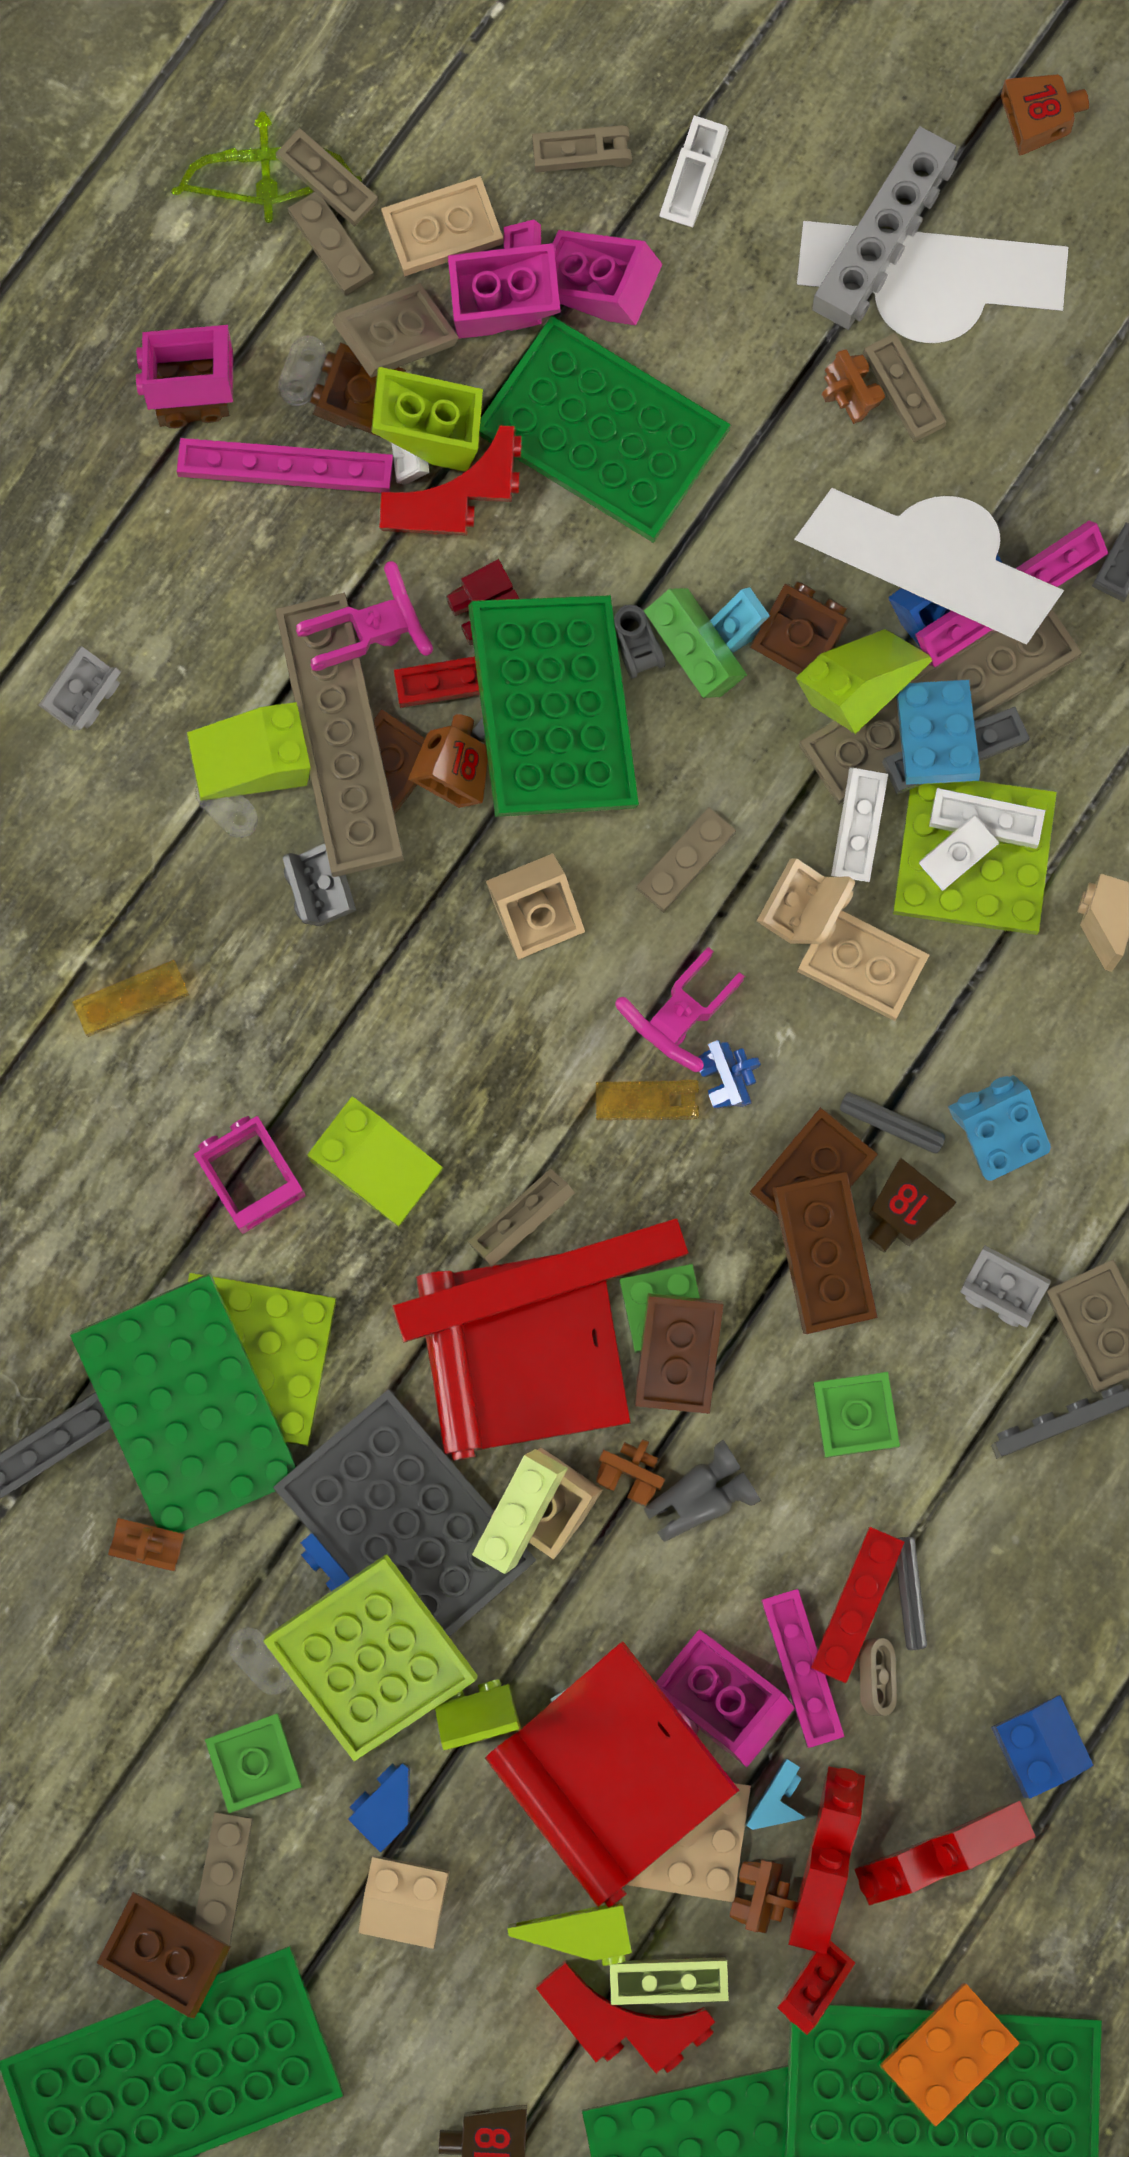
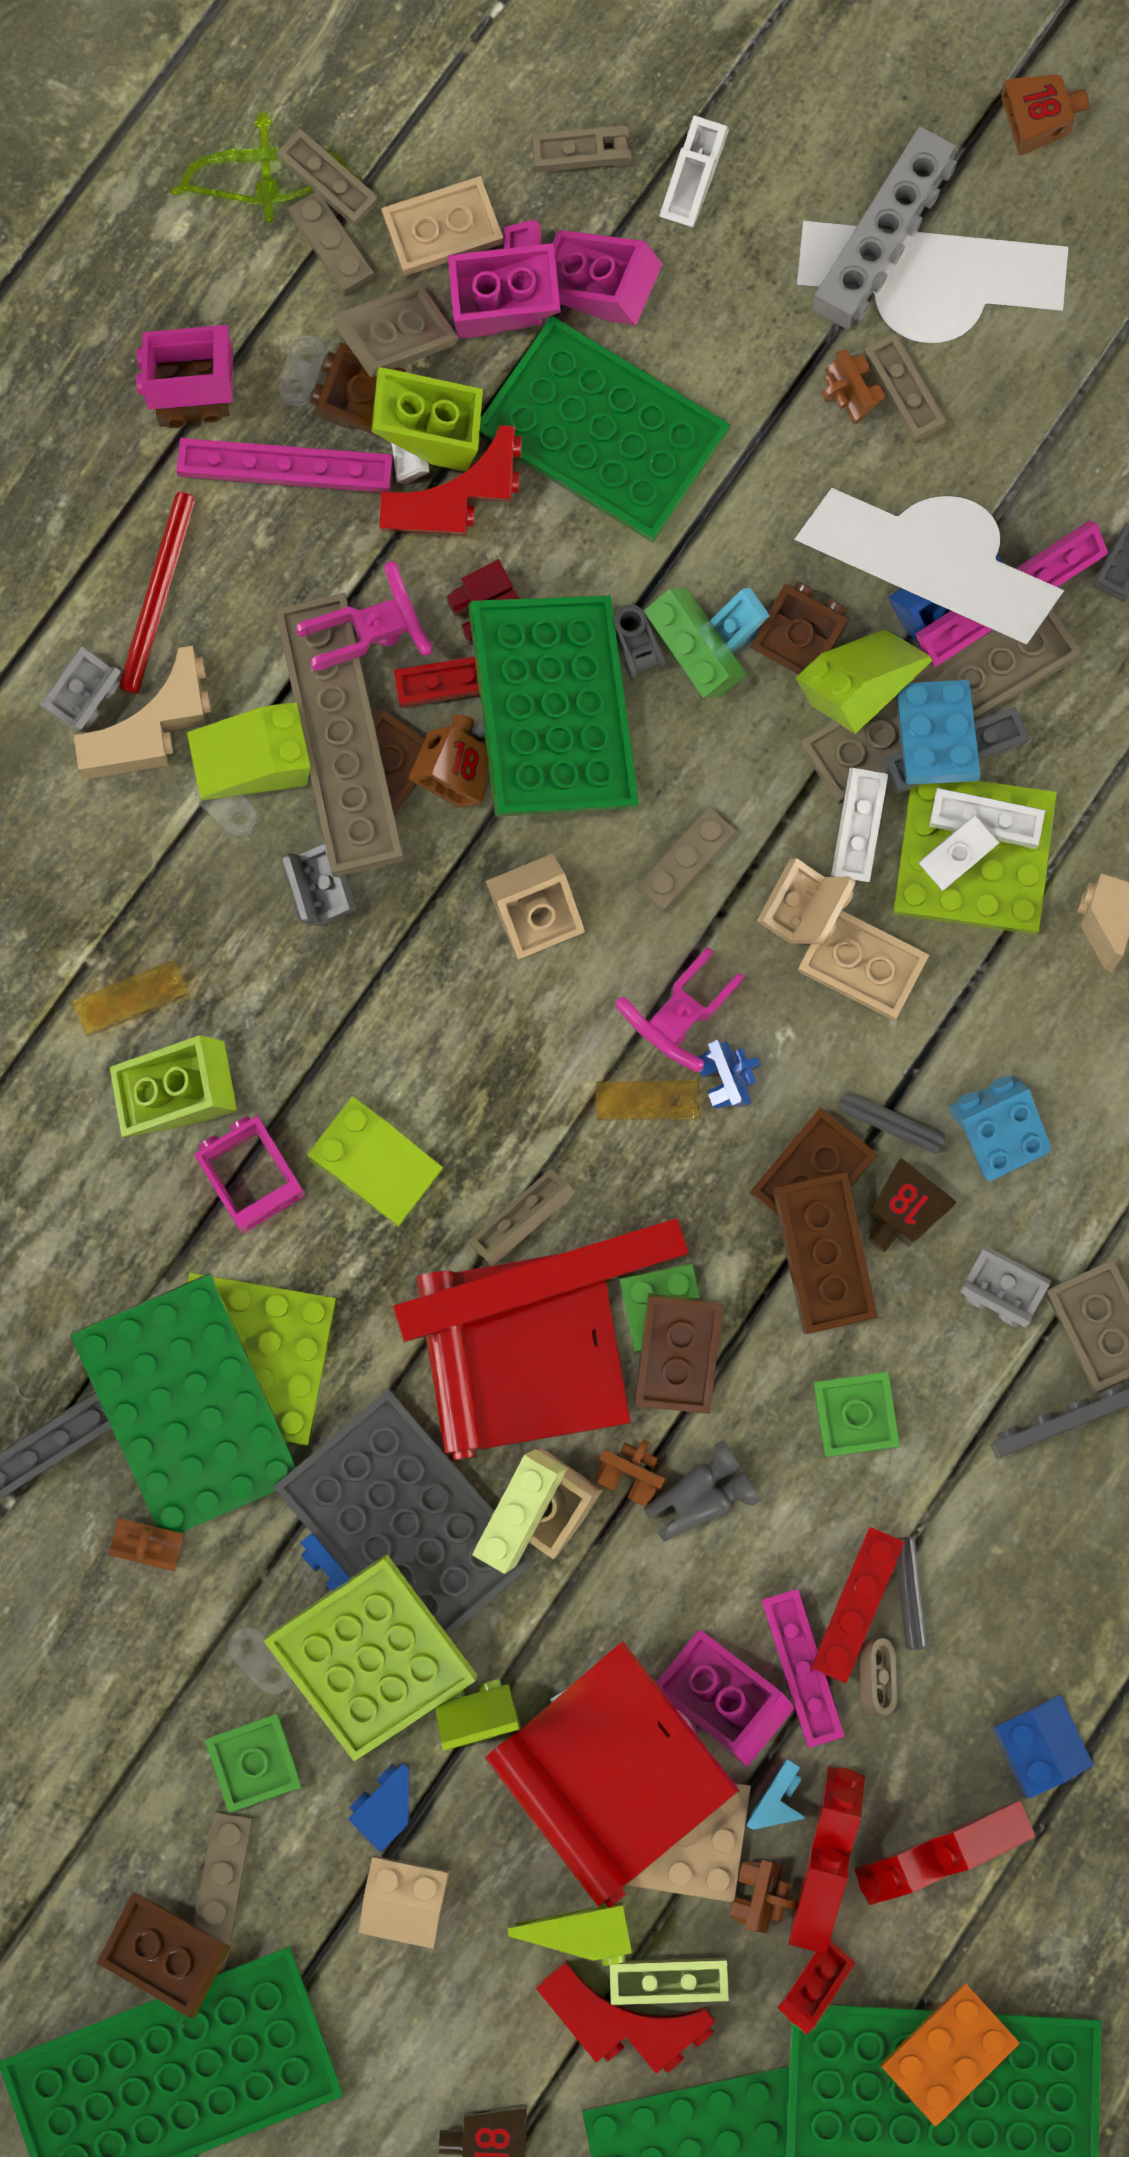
(141, 740): none -> tan arch
(157, 592): none -> red axle
(173, 1087): none -> lime slope

